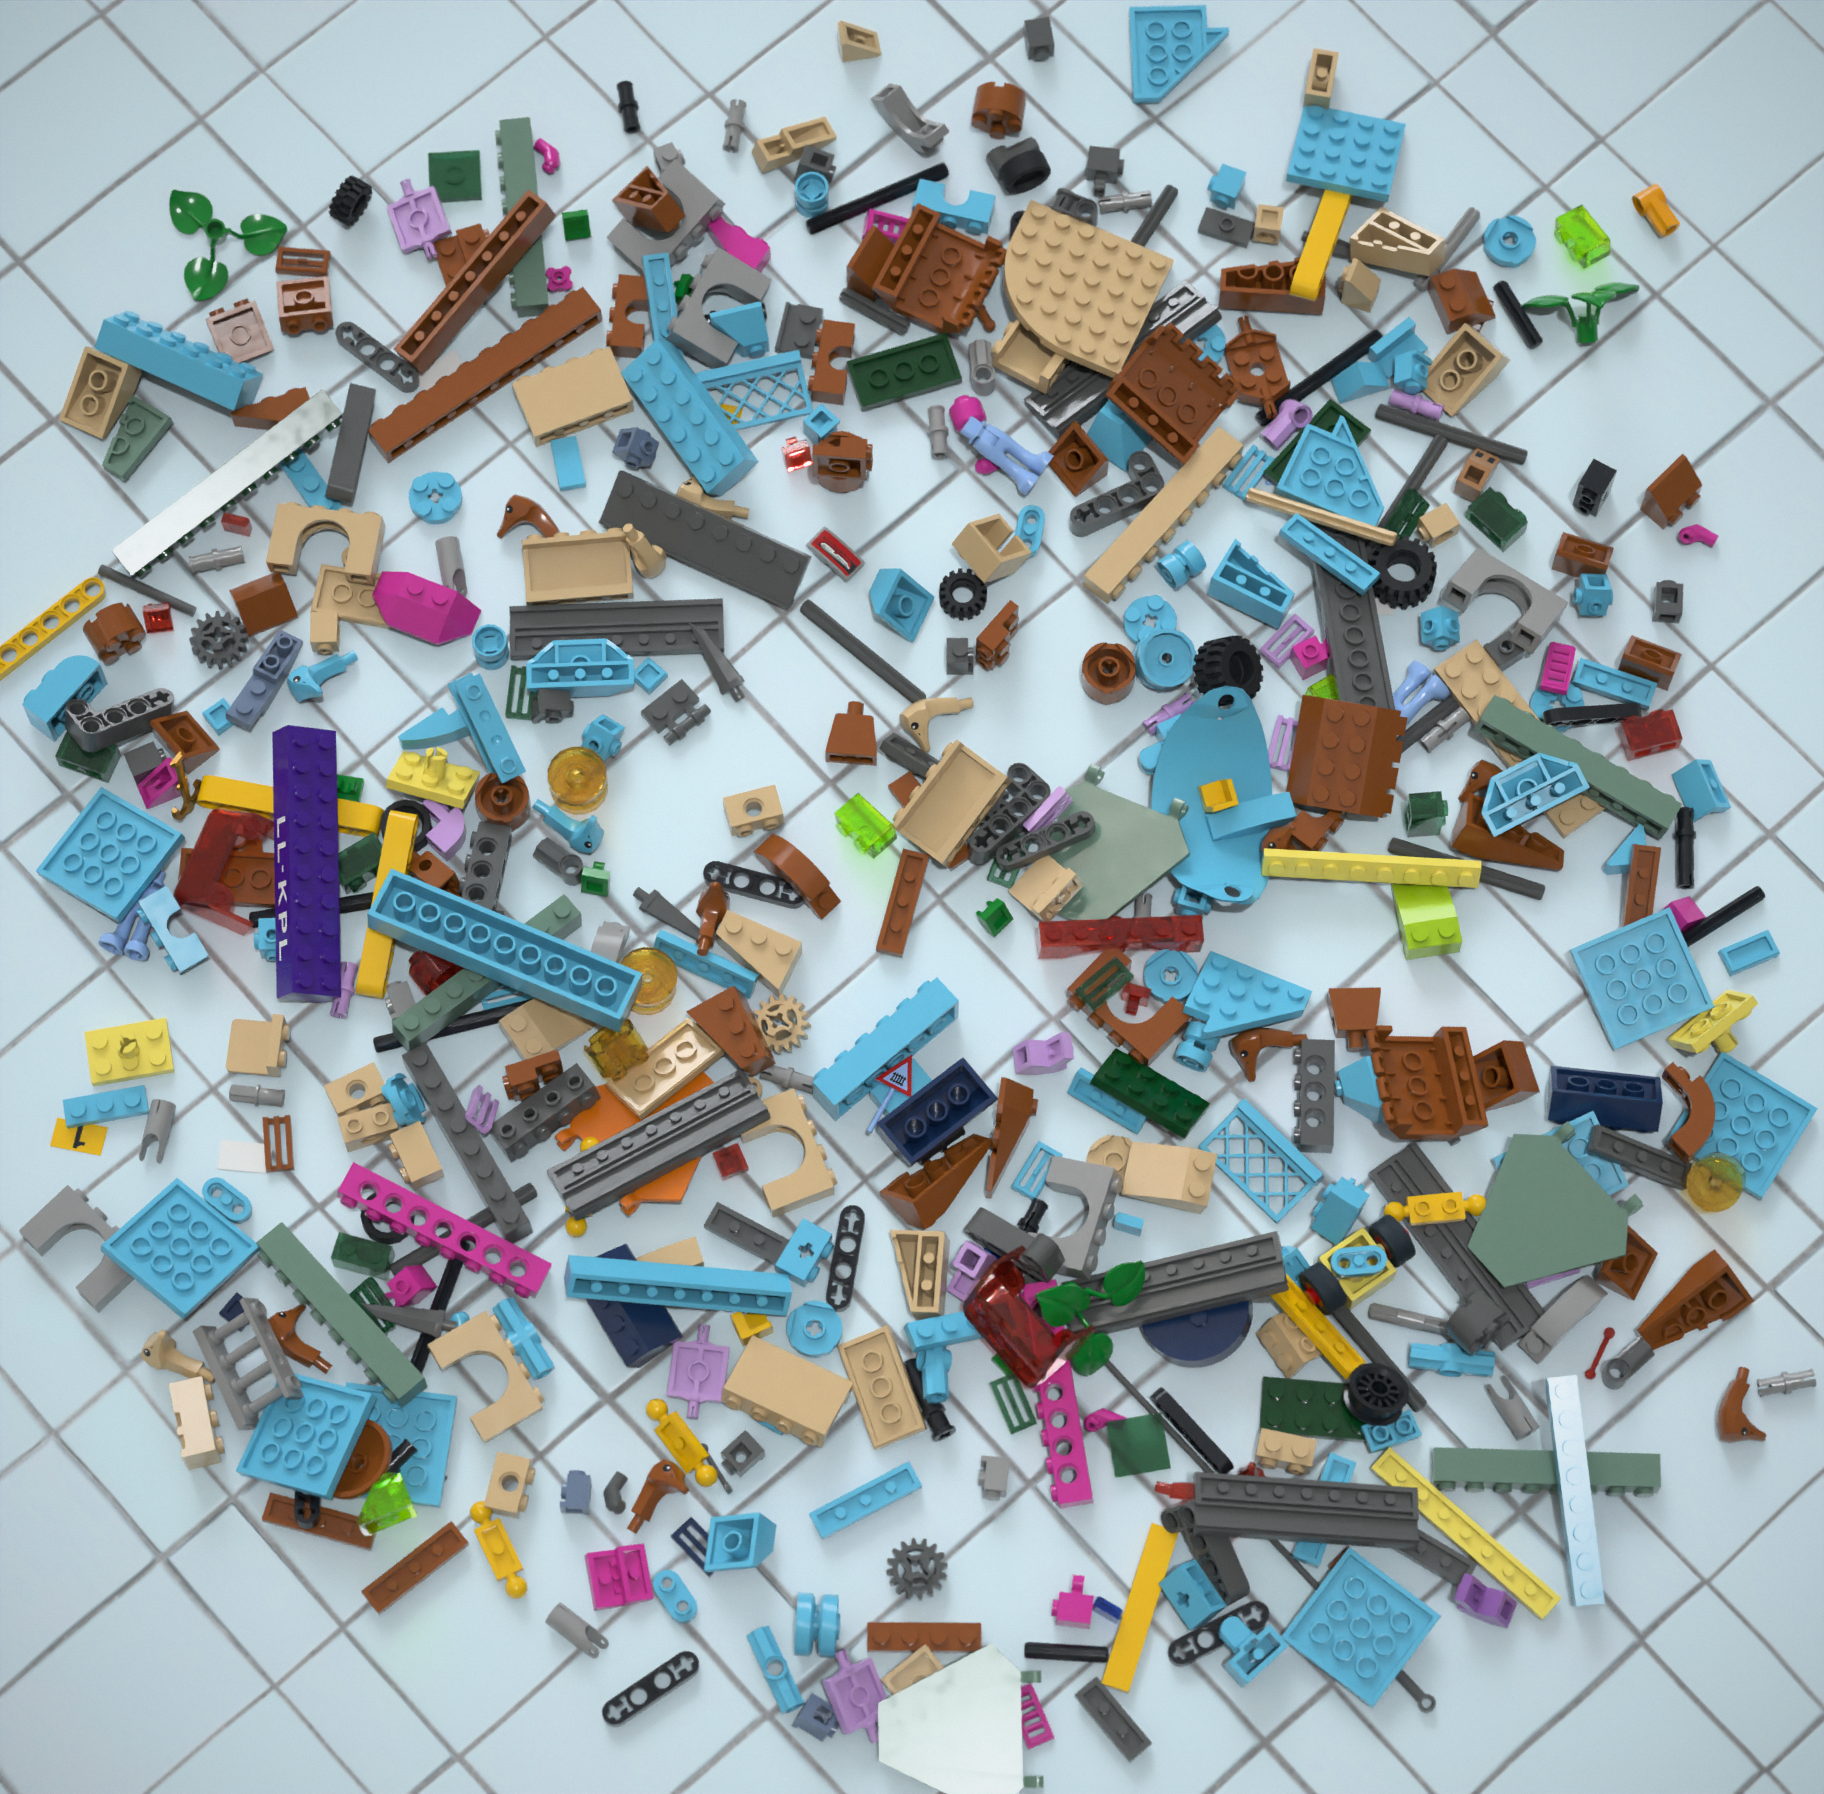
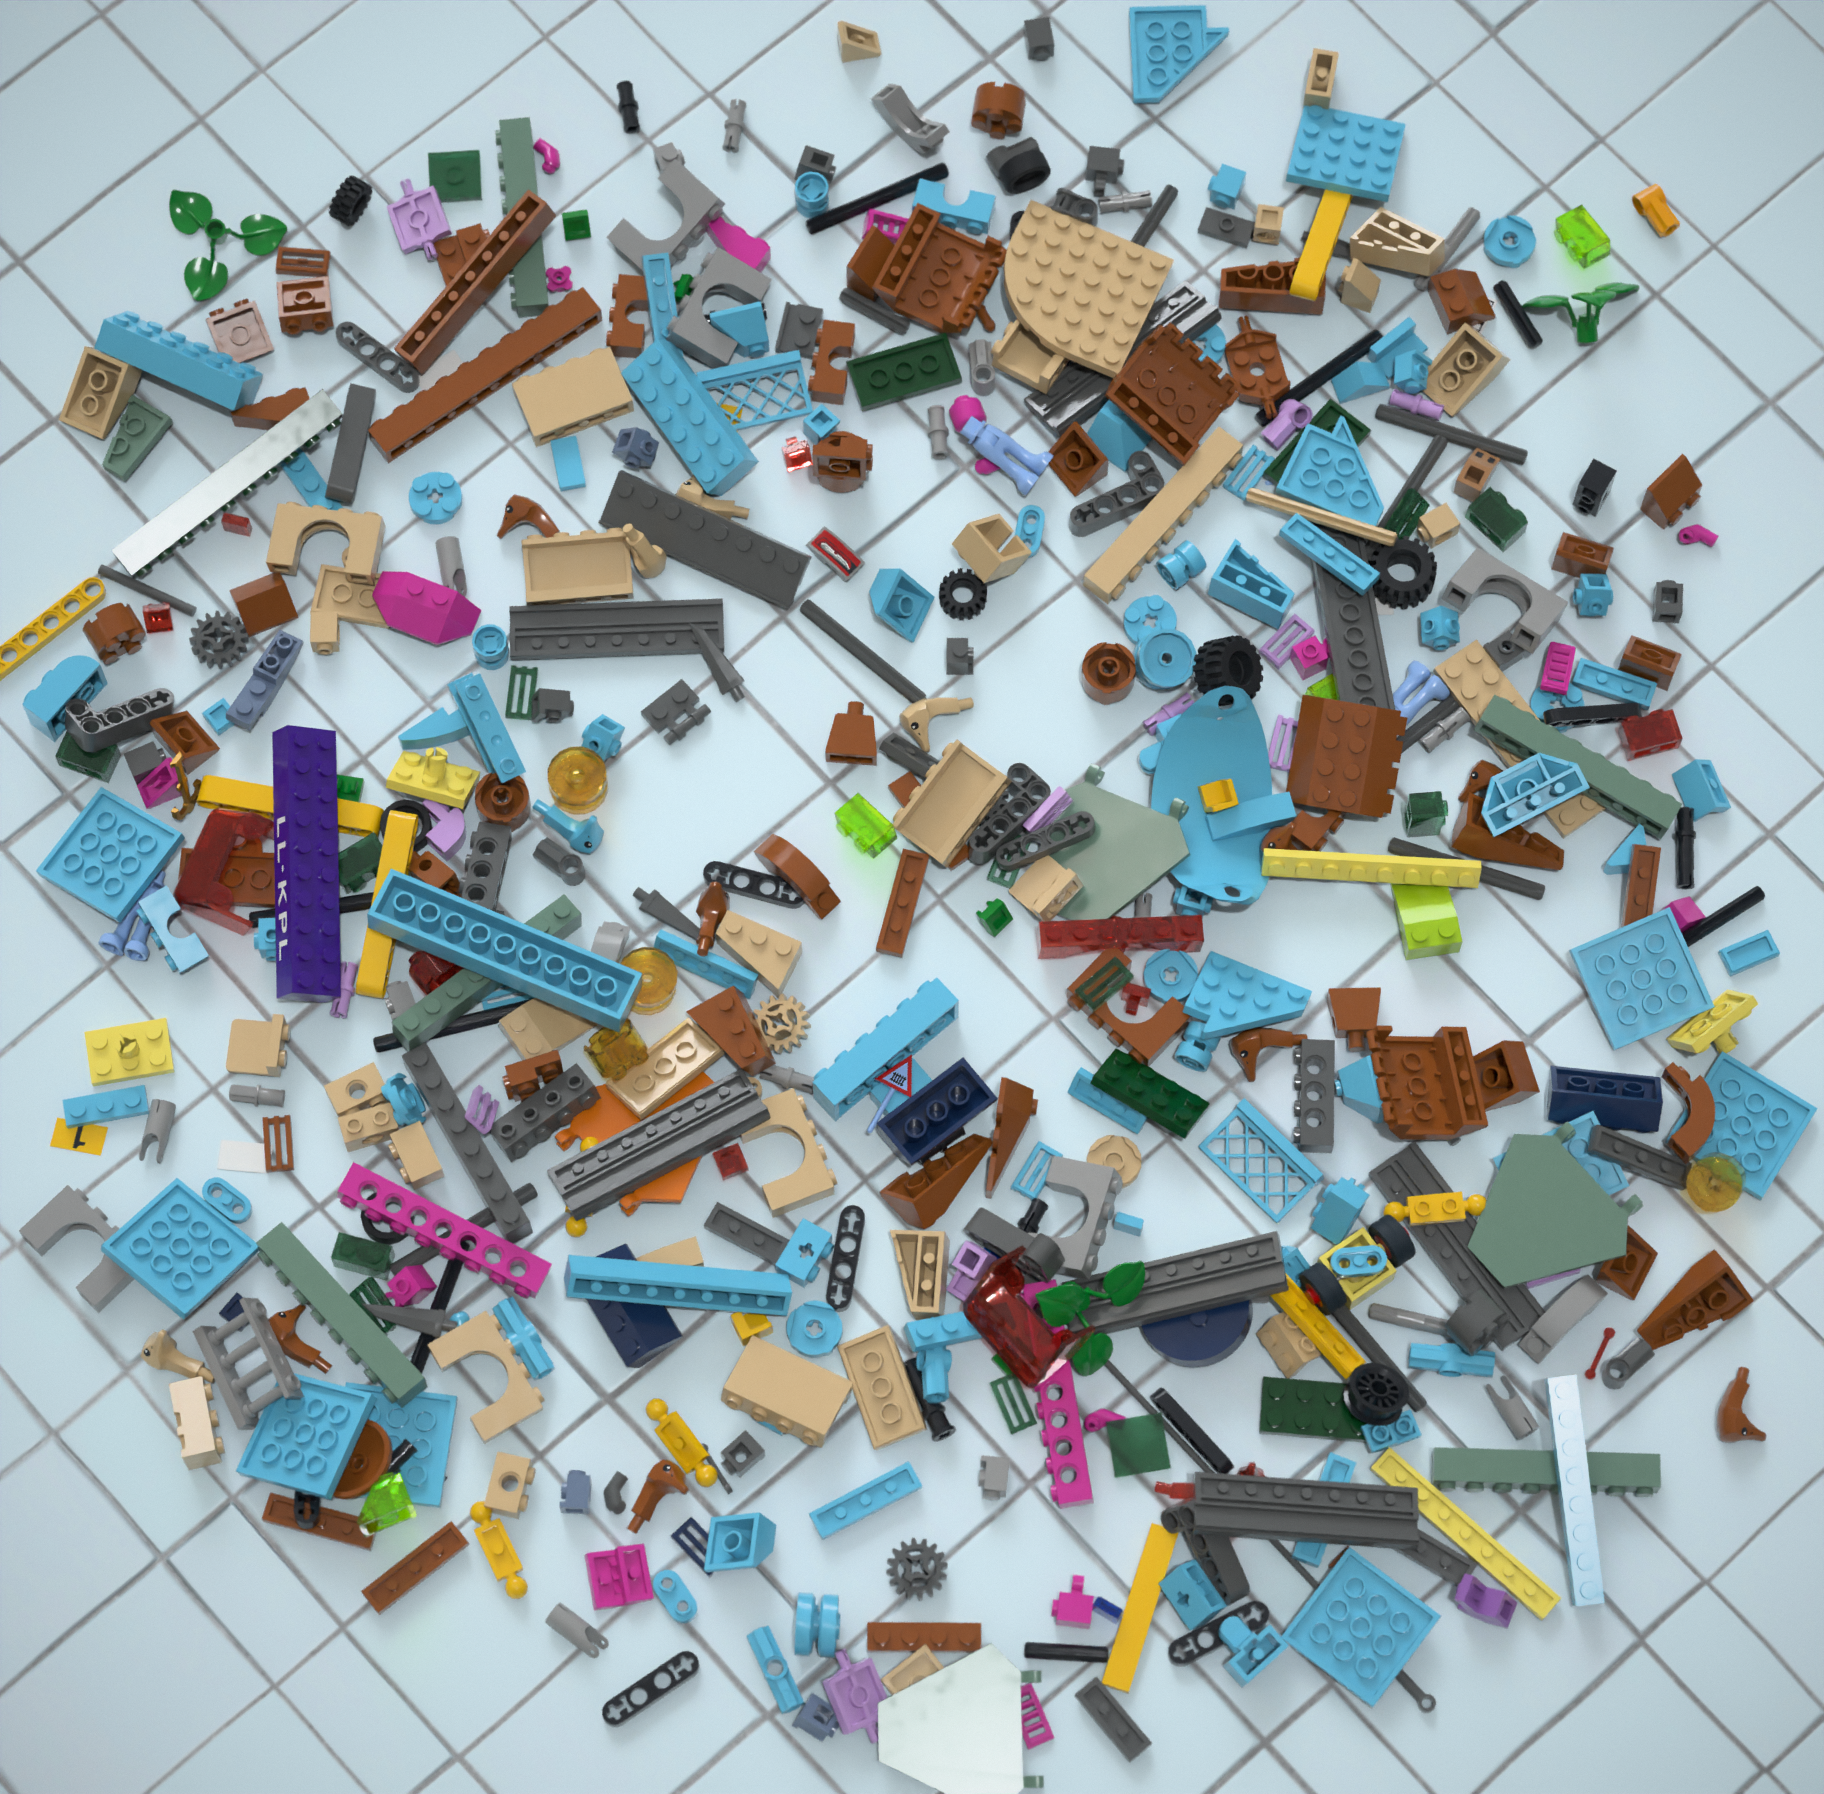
(216, 559): light grey pin -> none
(305, 680): medium azure animal -> none
(581, 667): medium azure wedge -> none
(595, 880): green tile -> none
(649, 204): dark orange wedge -> none
(649, 675): medium azure tile -> none
(698, 1371): lavender plate -> none
(762, 799): tan brick -> none
(789, 144): tan slope -> none
(994, 640): dark orange plate -> none
(1042, 1056): lavender brick -> none
(1169, 1175): tan slope -> none
(1285, 1451): tan brick -> none
(1786, 1382): light grey pin -> none

